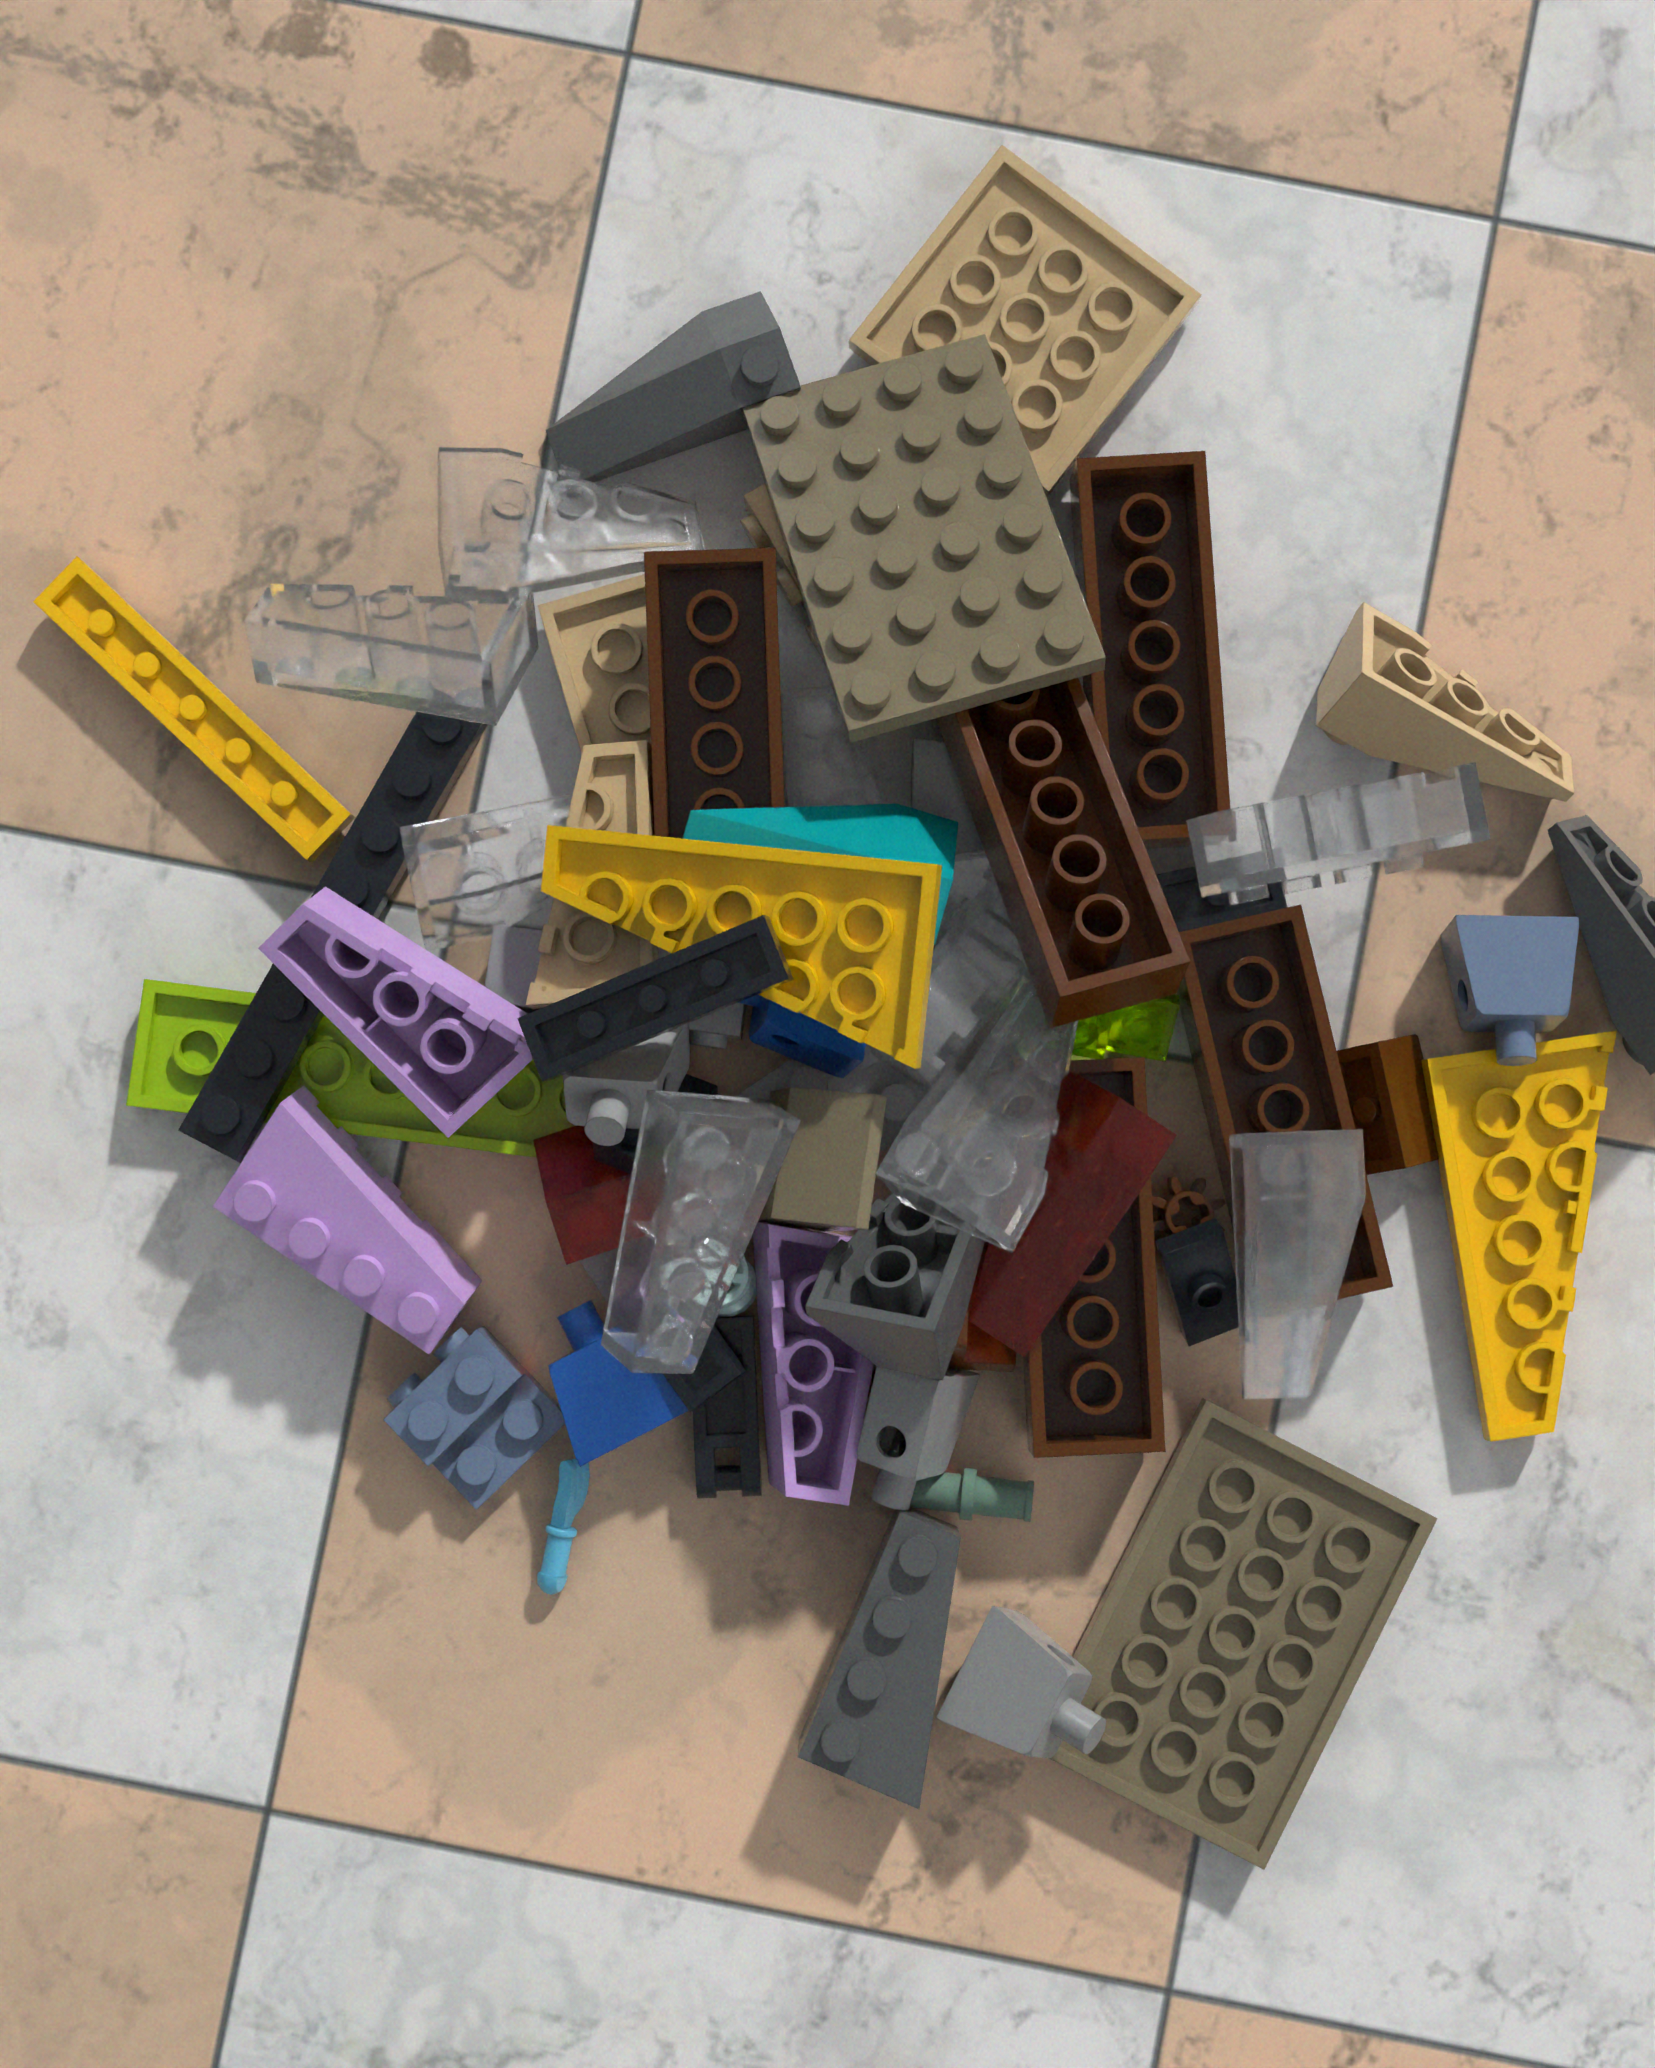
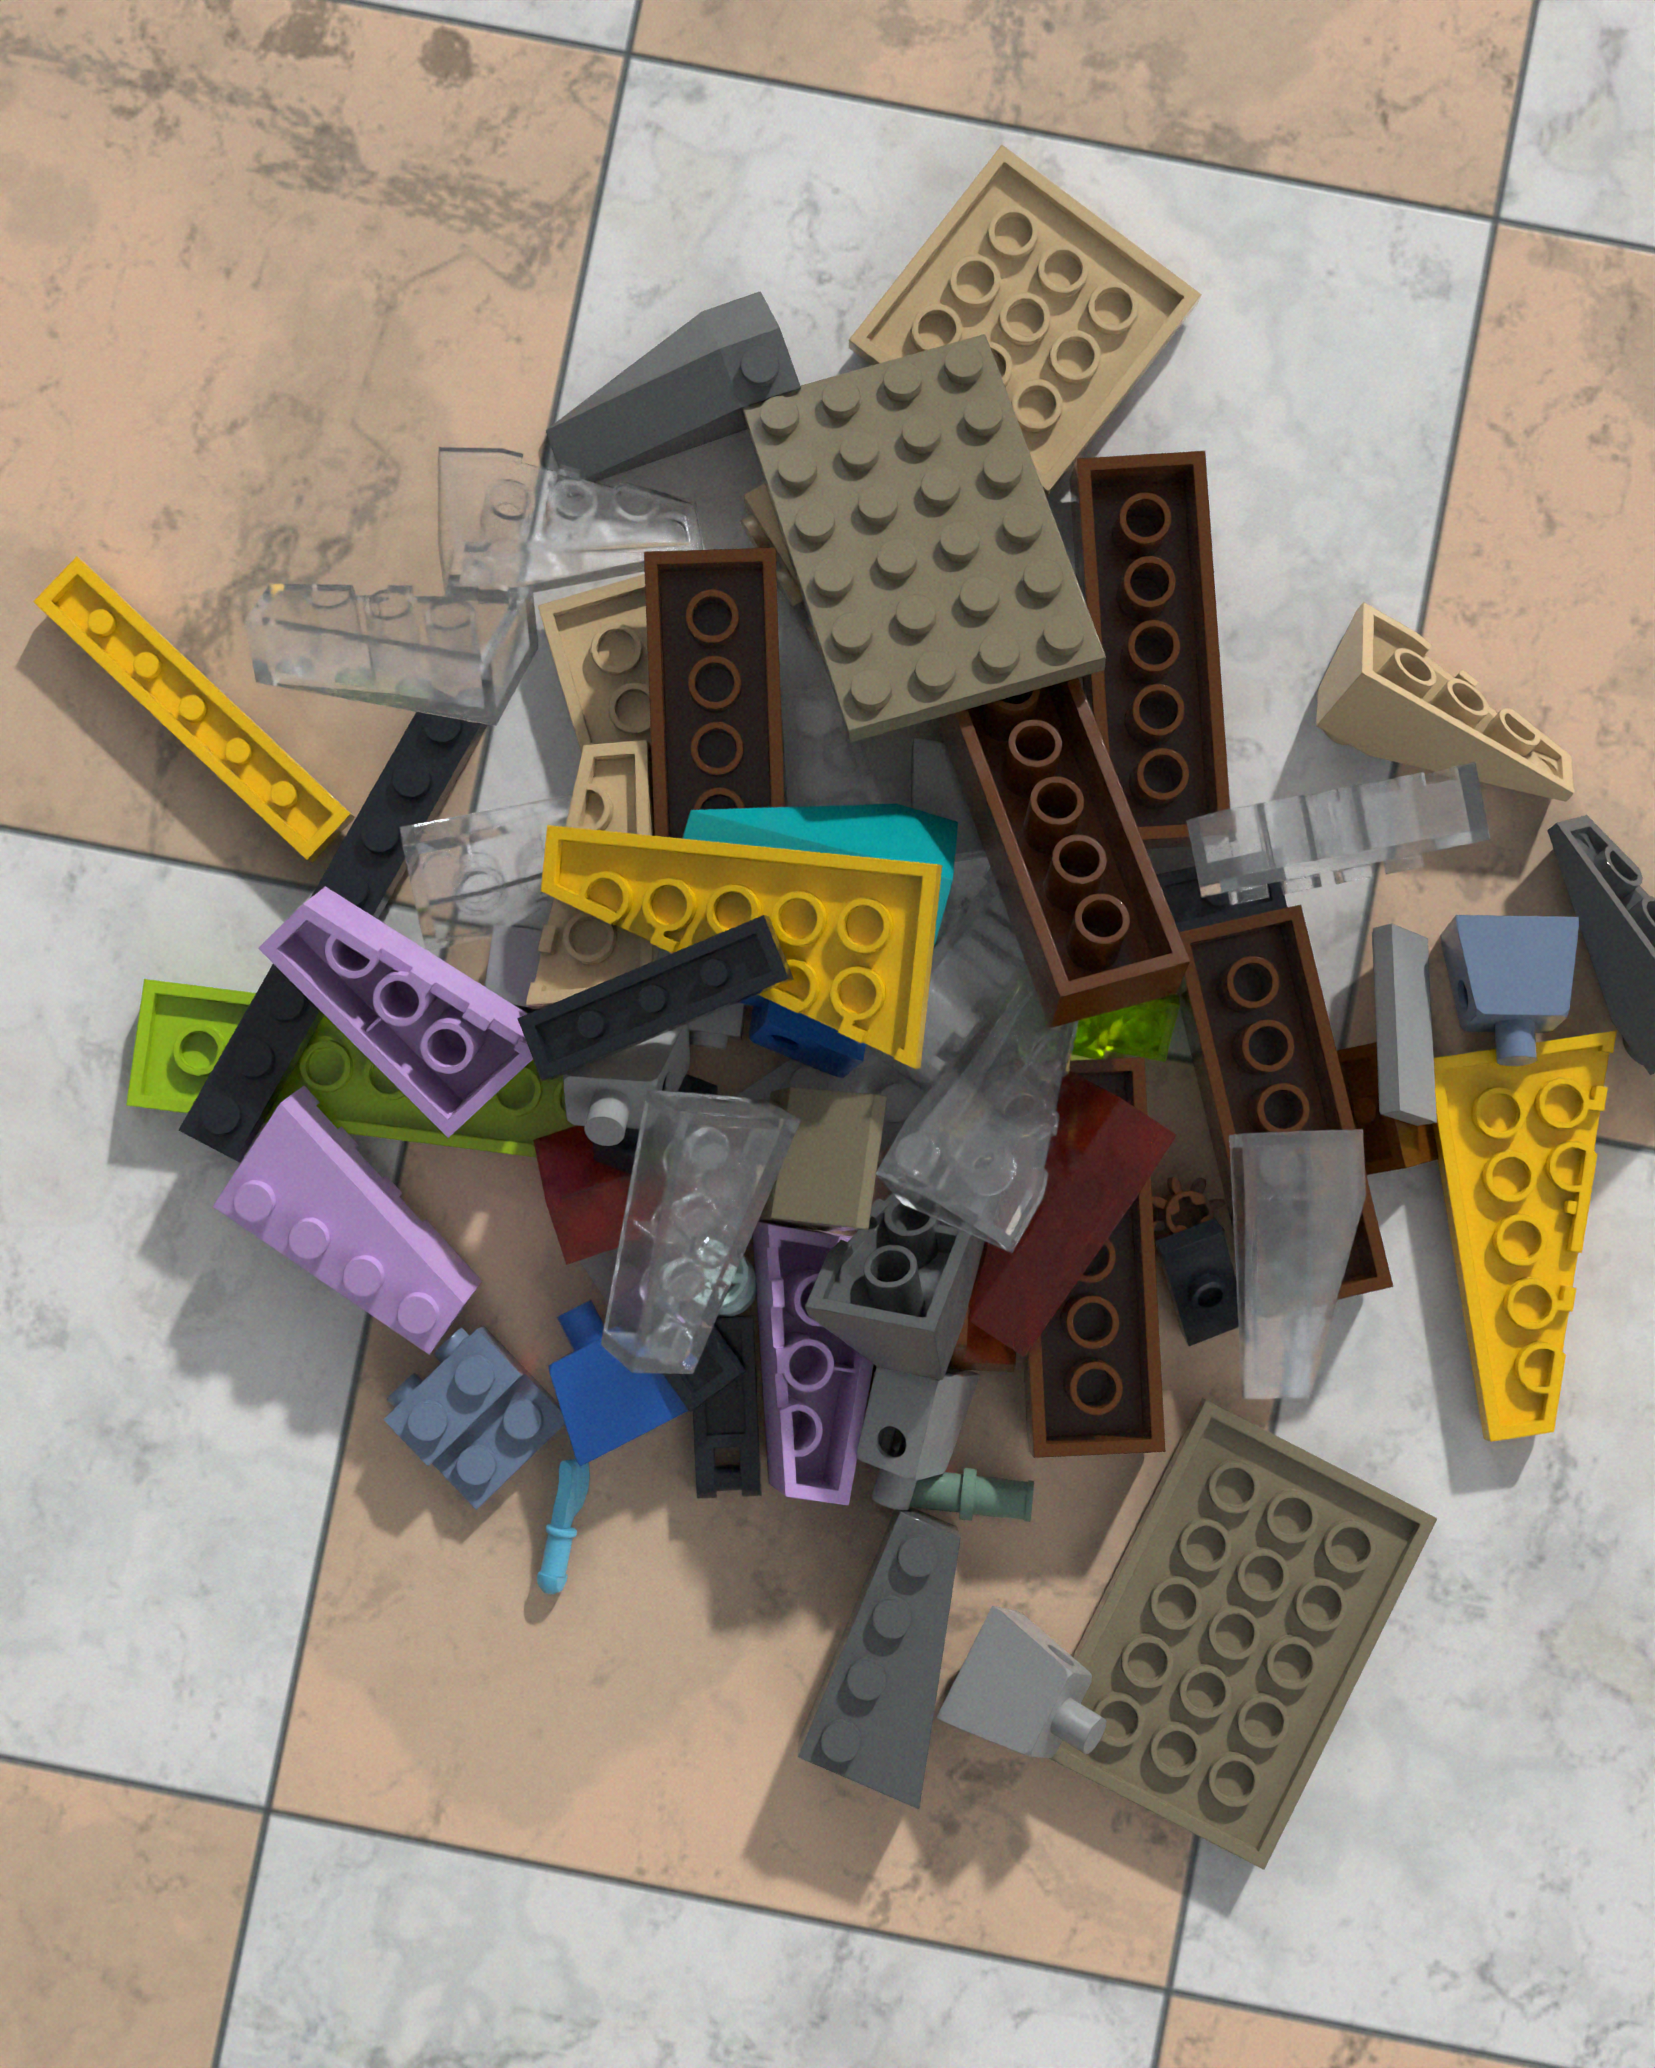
(1403, 1025): none -> light grey tile

